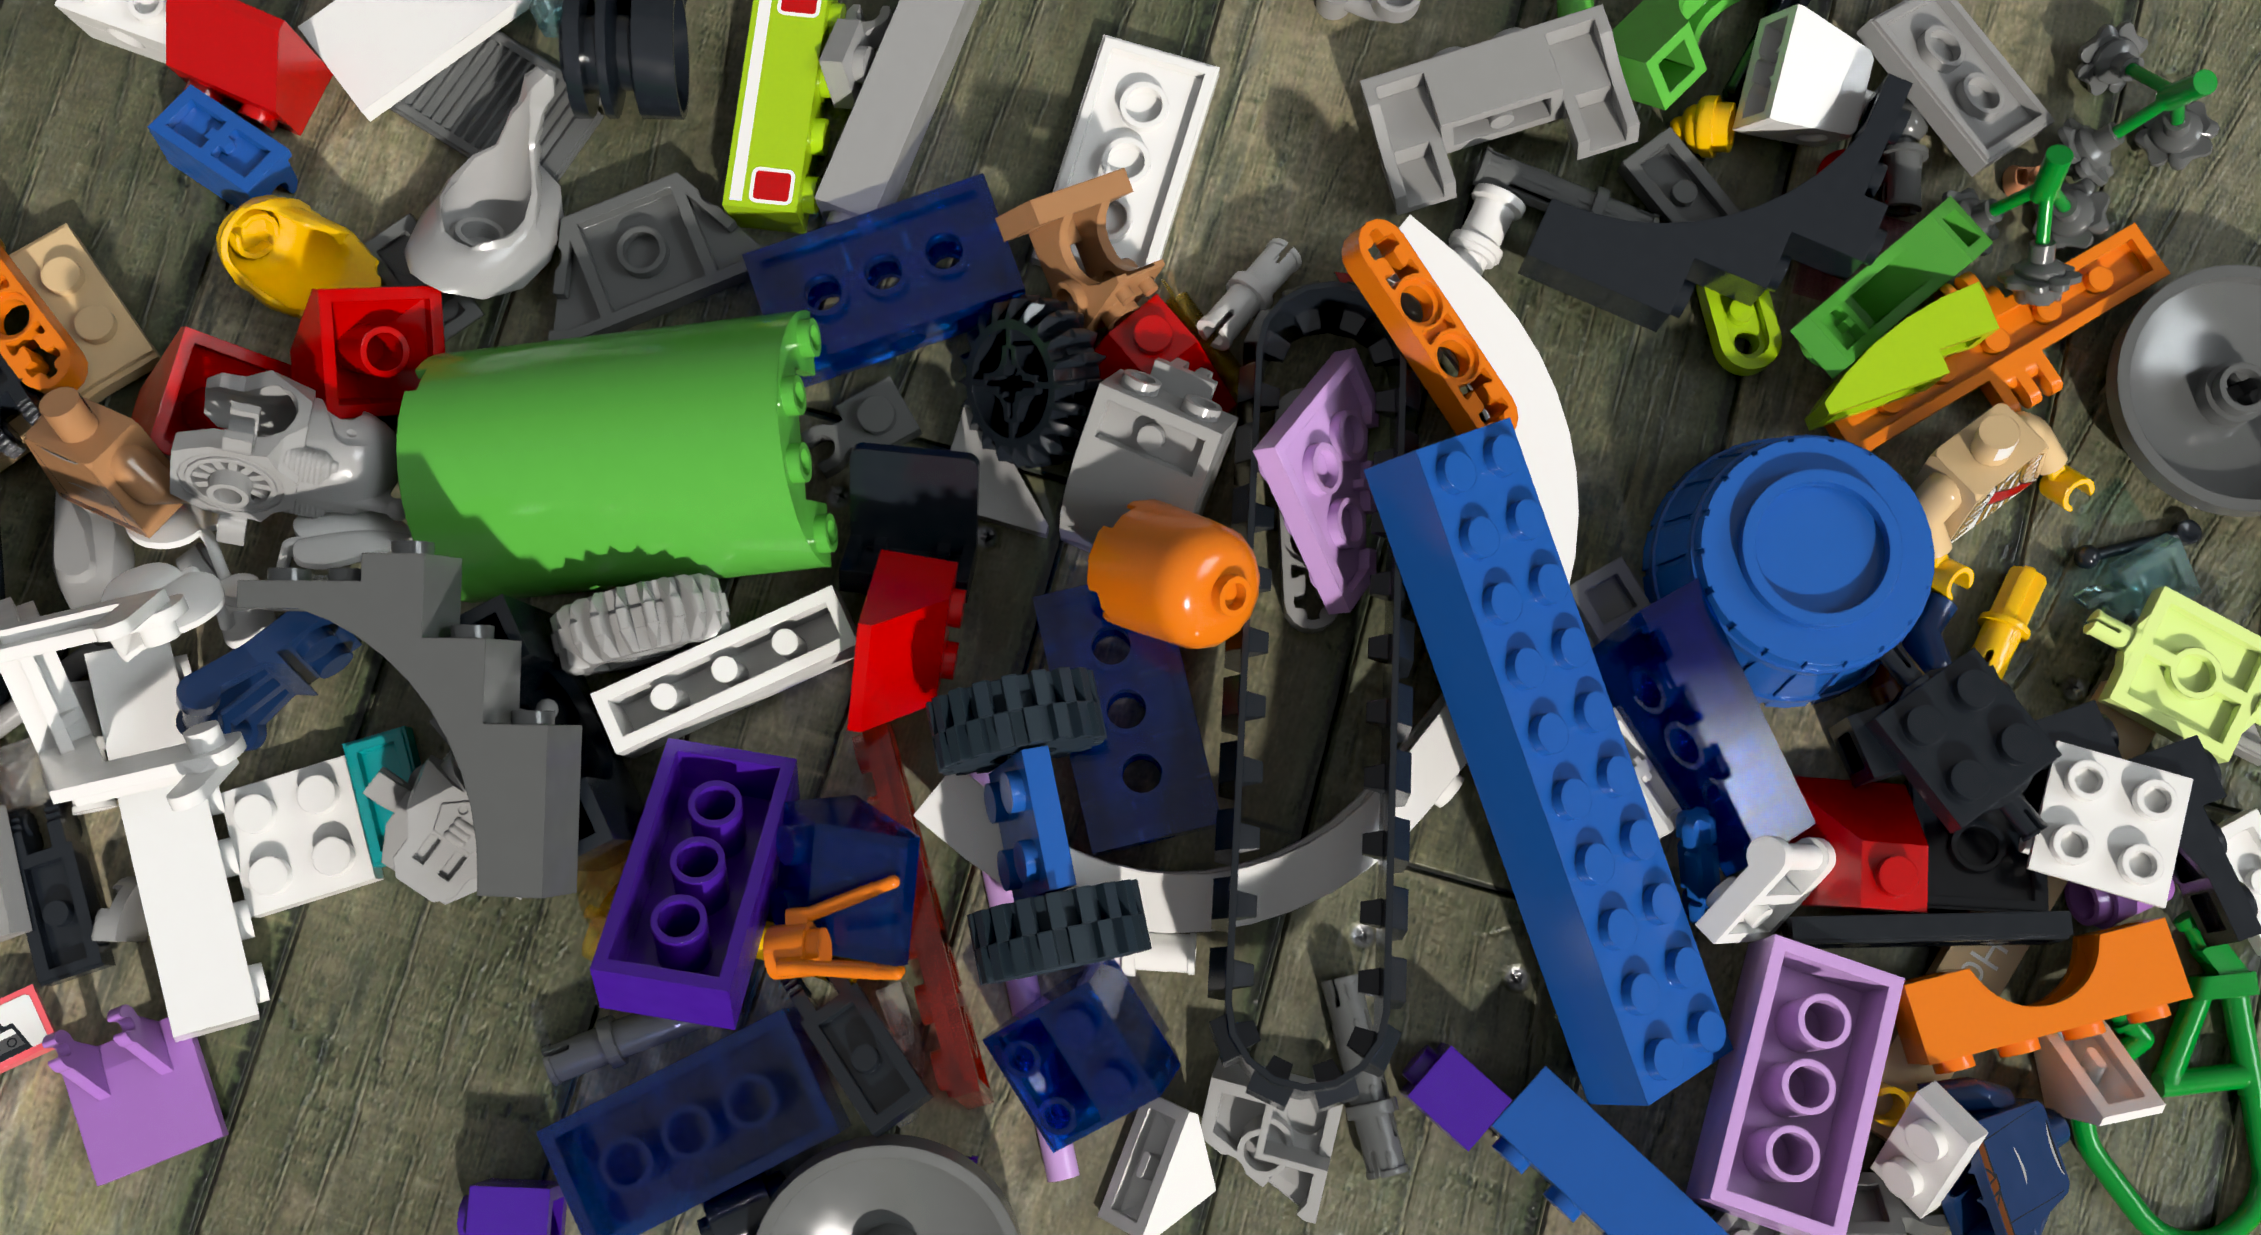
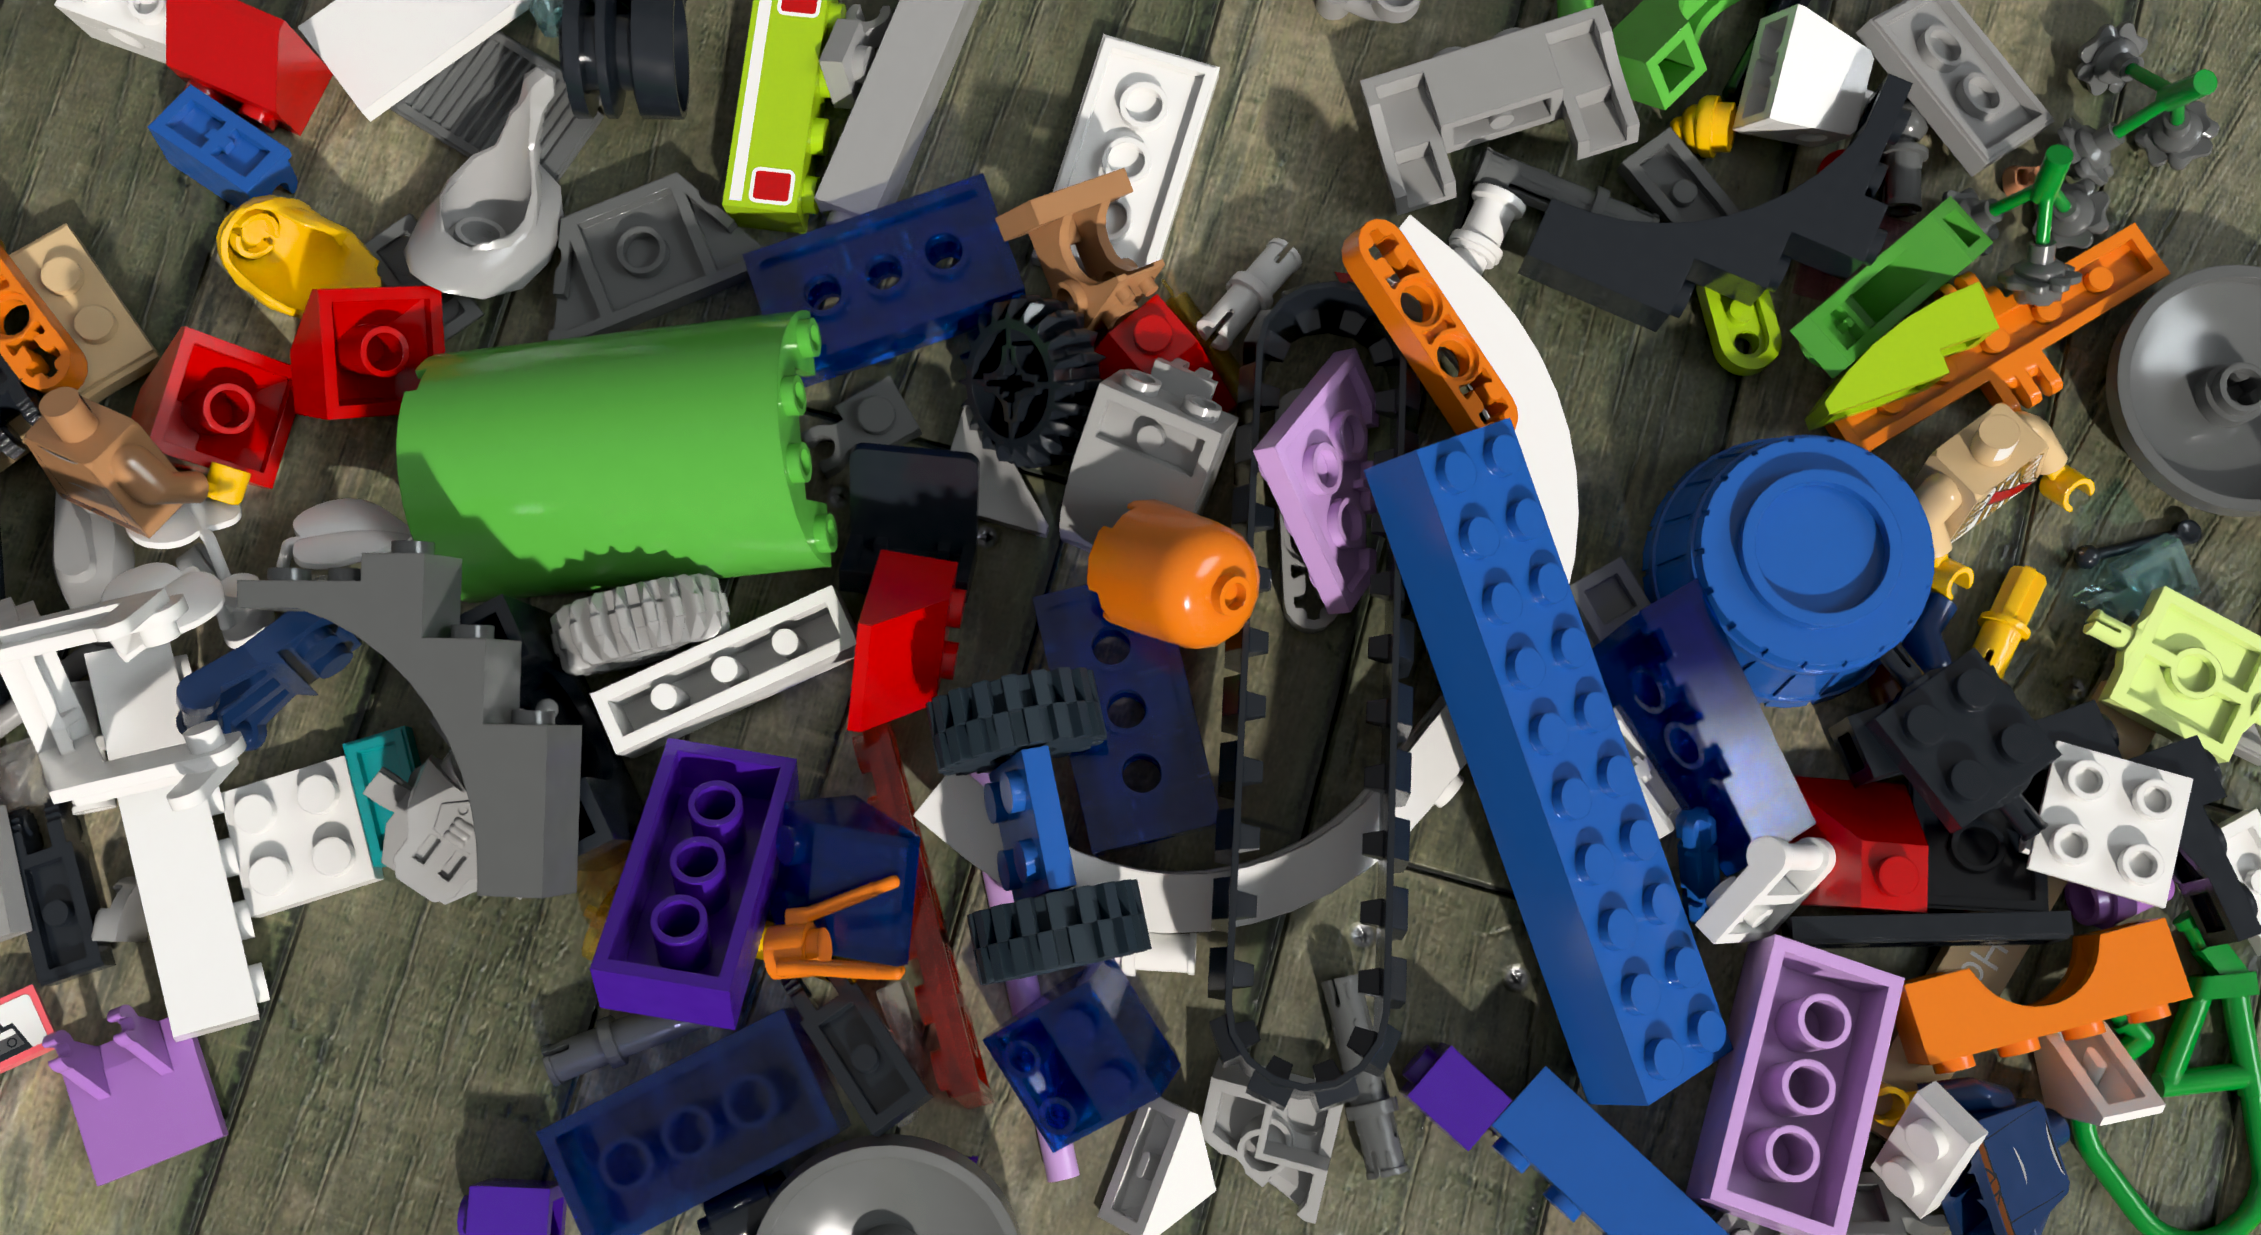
(281, 456): light grey helmet -> none

